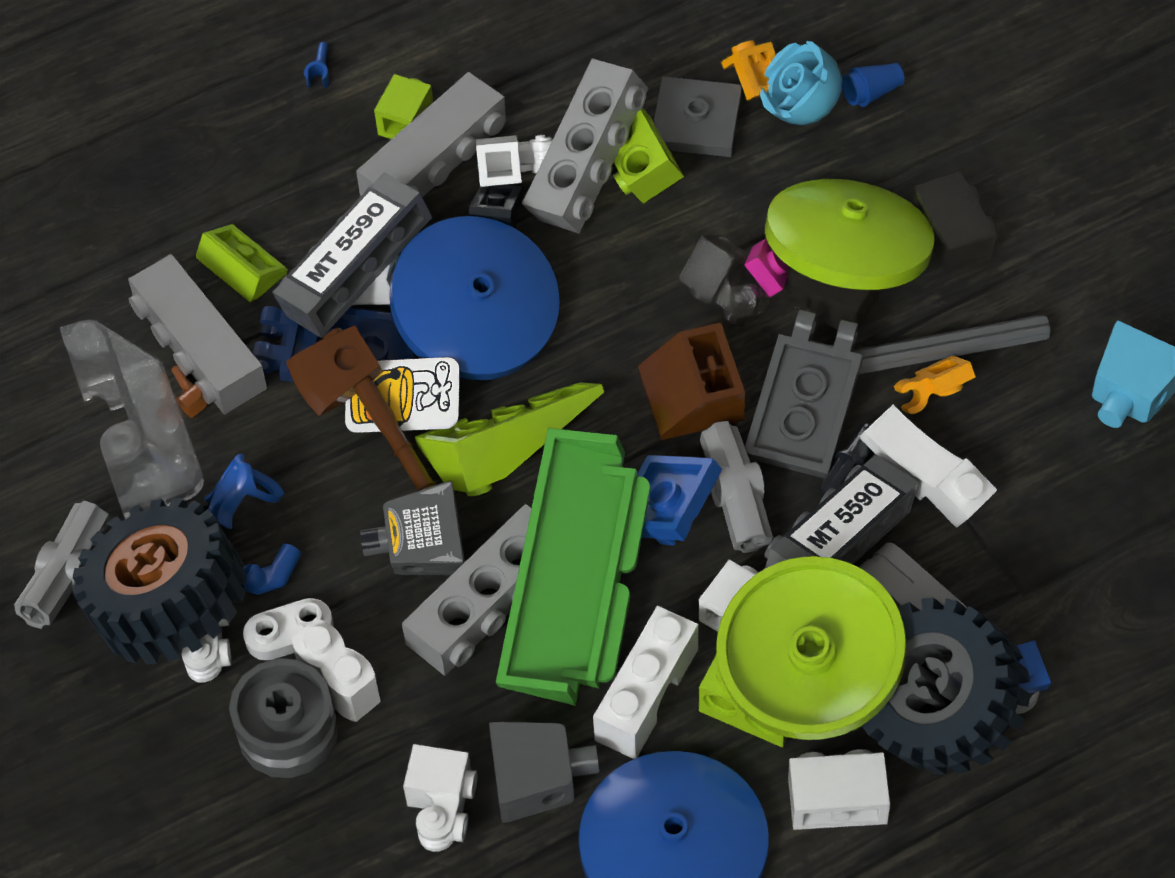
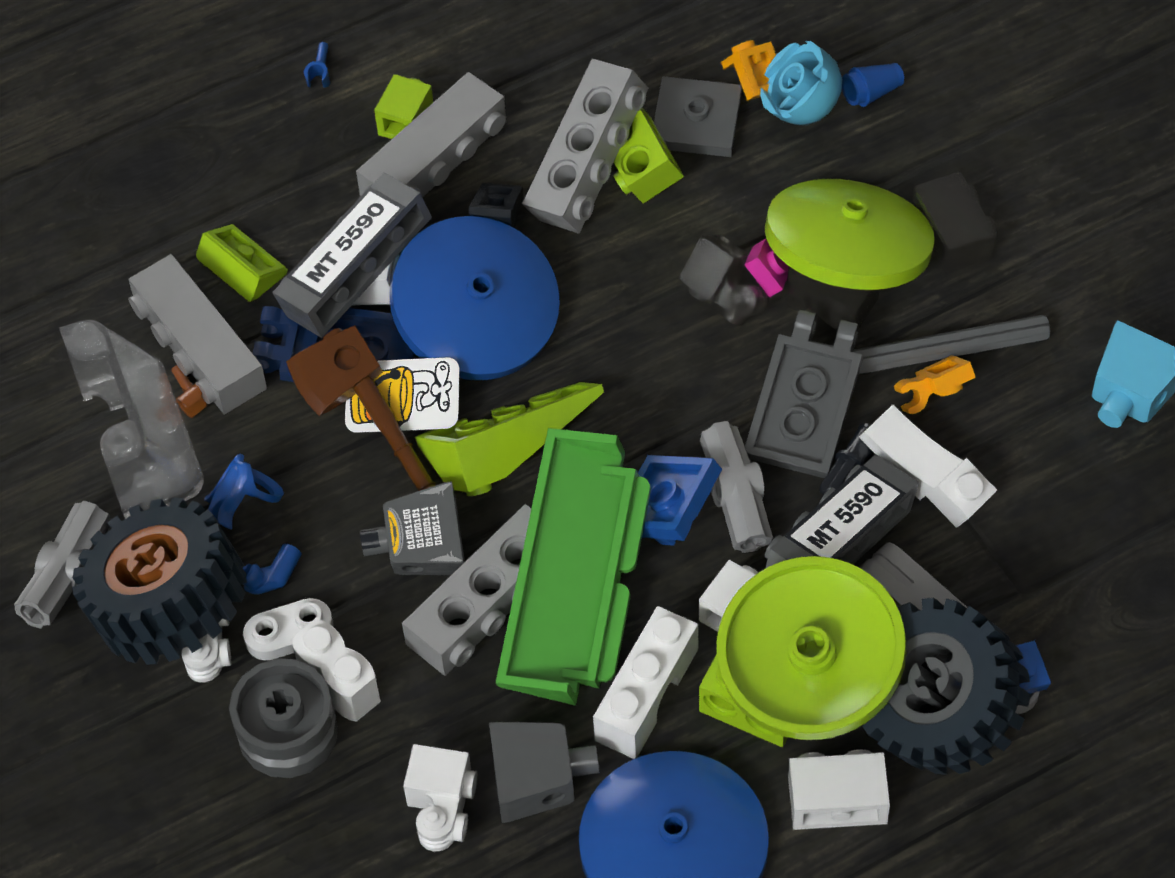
(505, 158): white brick -> none
(693, 382): reddish brown slope -> none

